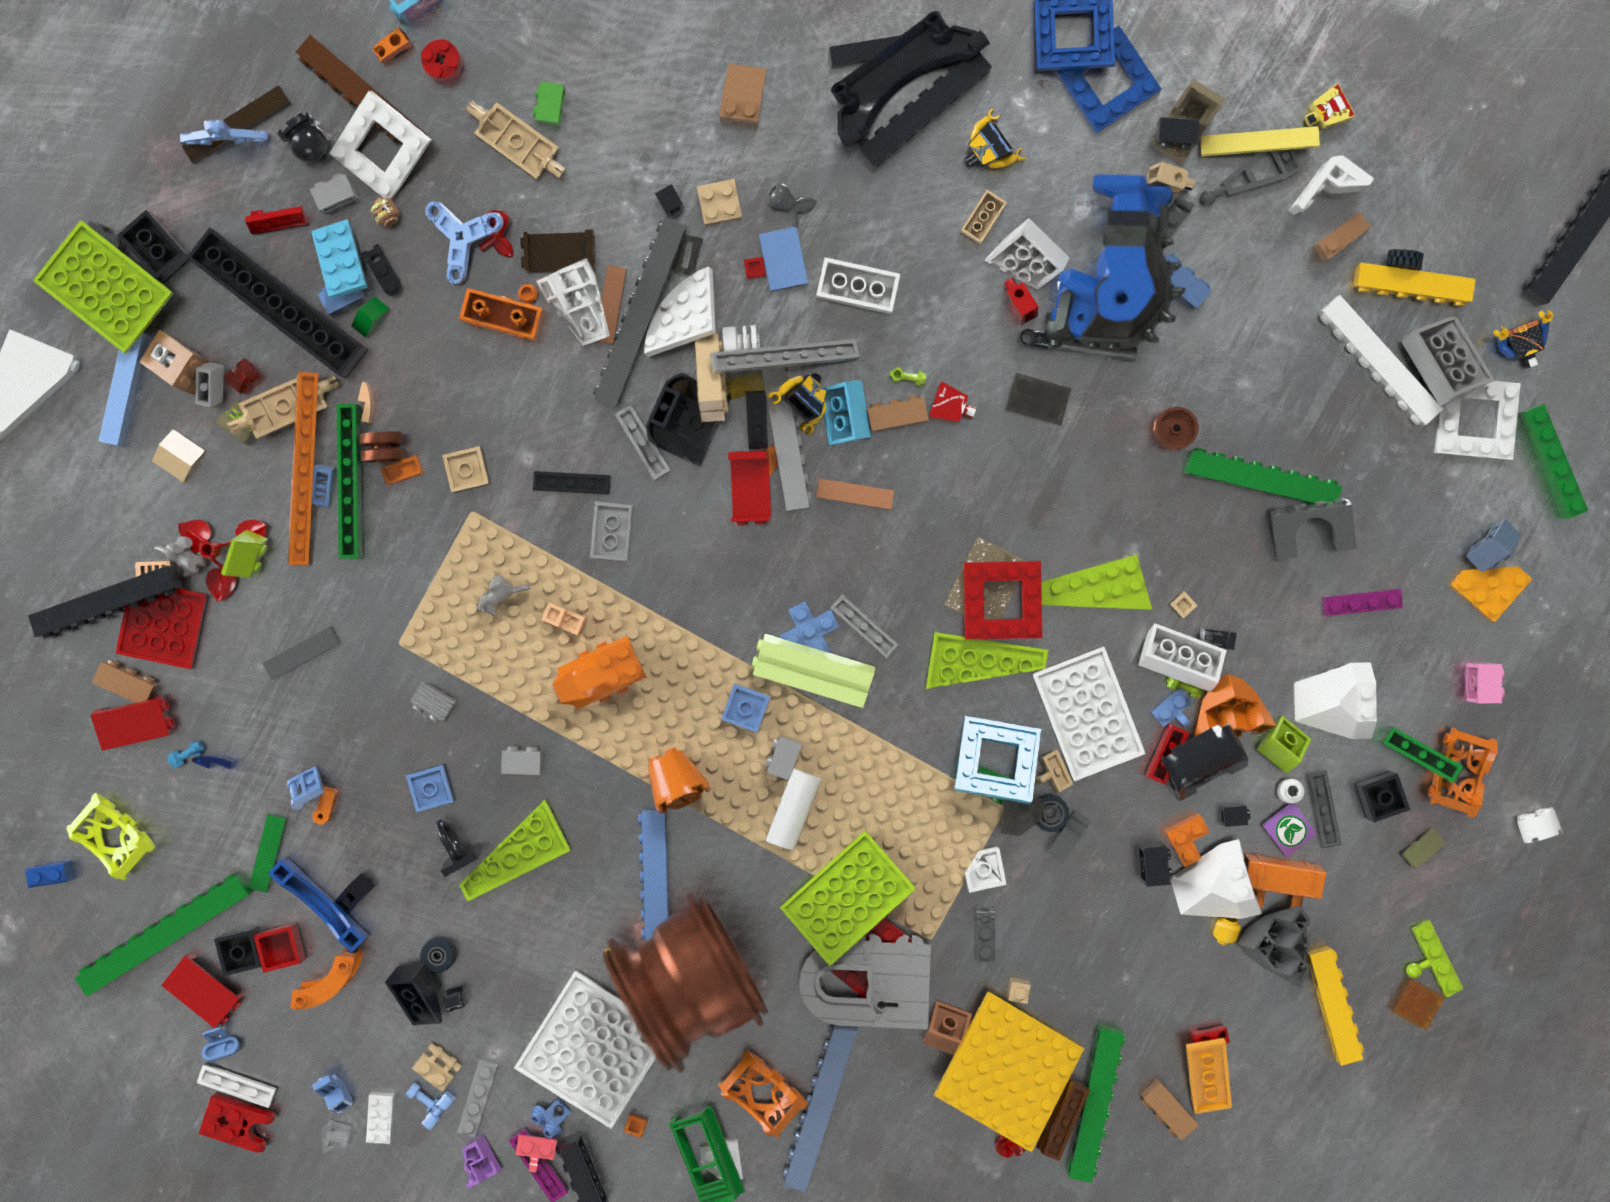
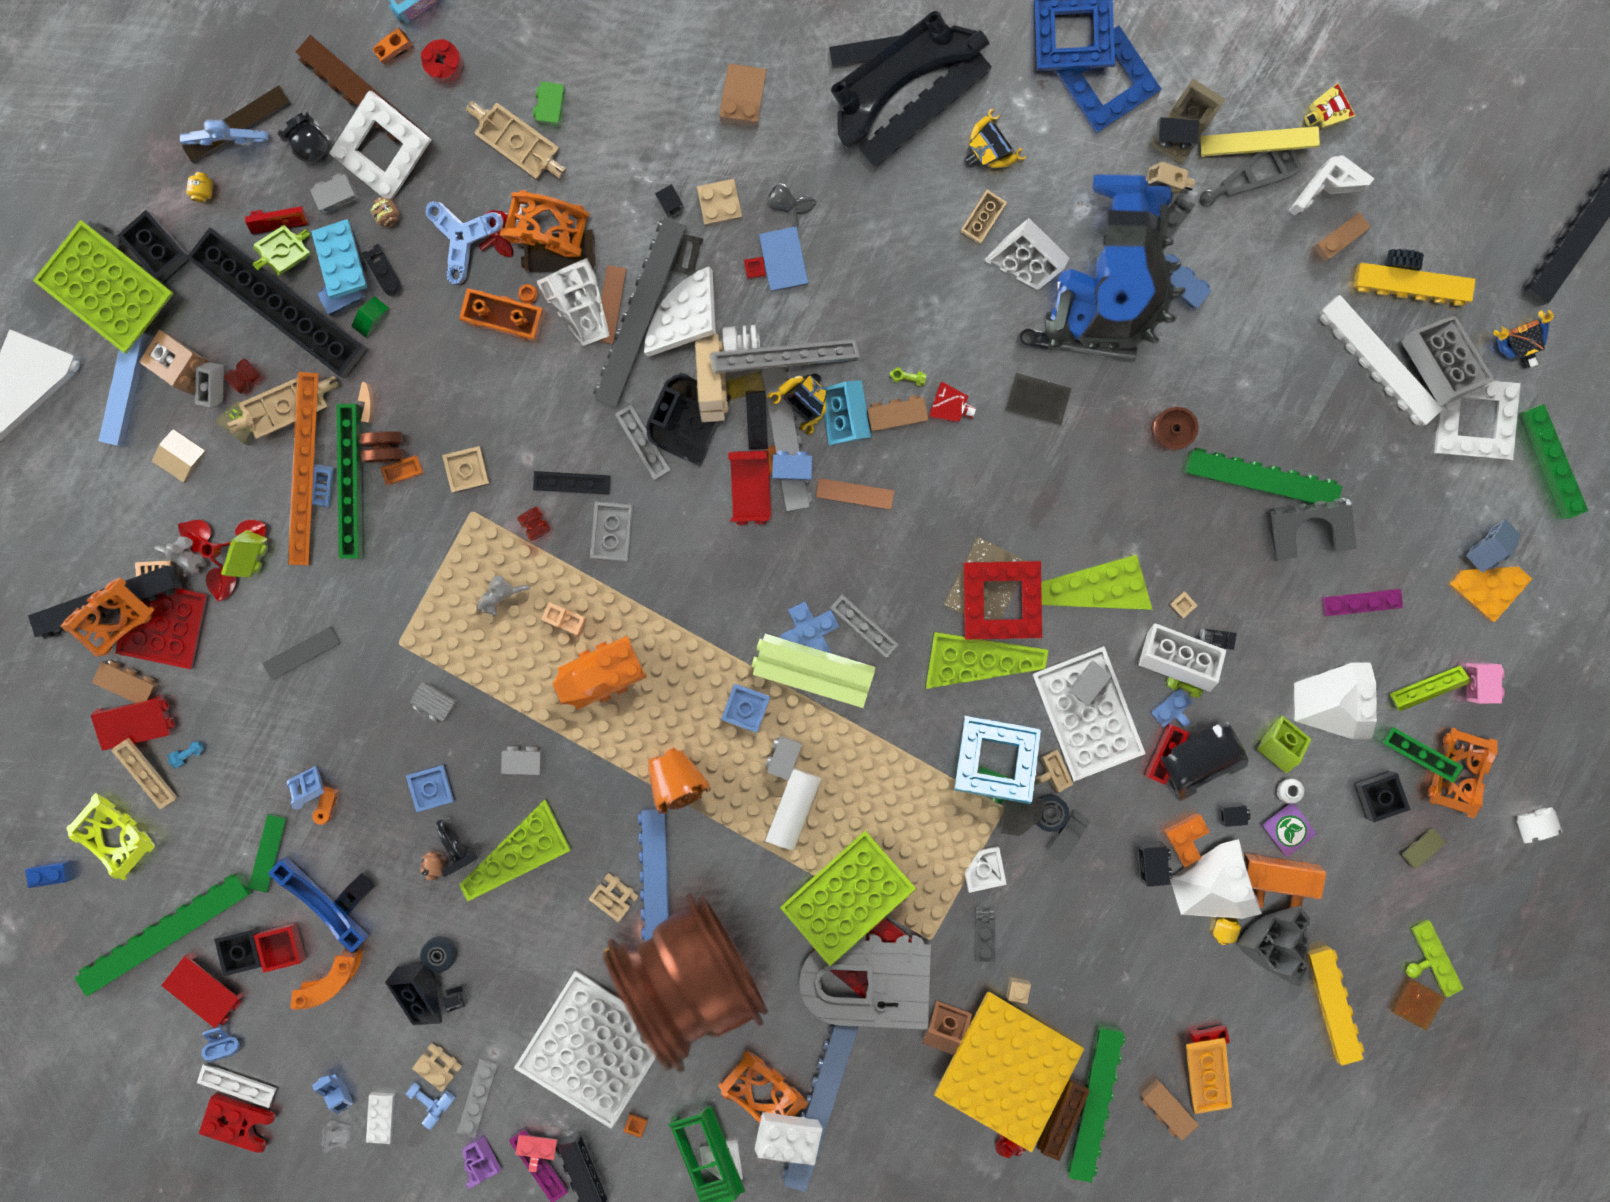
(118, 593): none -> orange fence
(144, 773): none -> tan plate
(199, 187): none -> yellow head
(210, 761): clear blue slope -> none
(281, 250): none -> lime plate
(432, 864): none -> nougat head
(533, 522): none -> clear red wheel
(547, 1120): medium blue bracket -> none
(559, 245): none -> orange fence
(610, 902): none -> tan plate
(788, 1138): none -> white brick
(792, 466): none -> medium blue brick
(858, 286): white brick -> none
(1024, 307): red torso -> none
(1090, 683): none -> light grey brick
(1234, 703): orange brick -> none
(1323, 808): dark grey tile -> none
(1429, 688): none -> lime plate

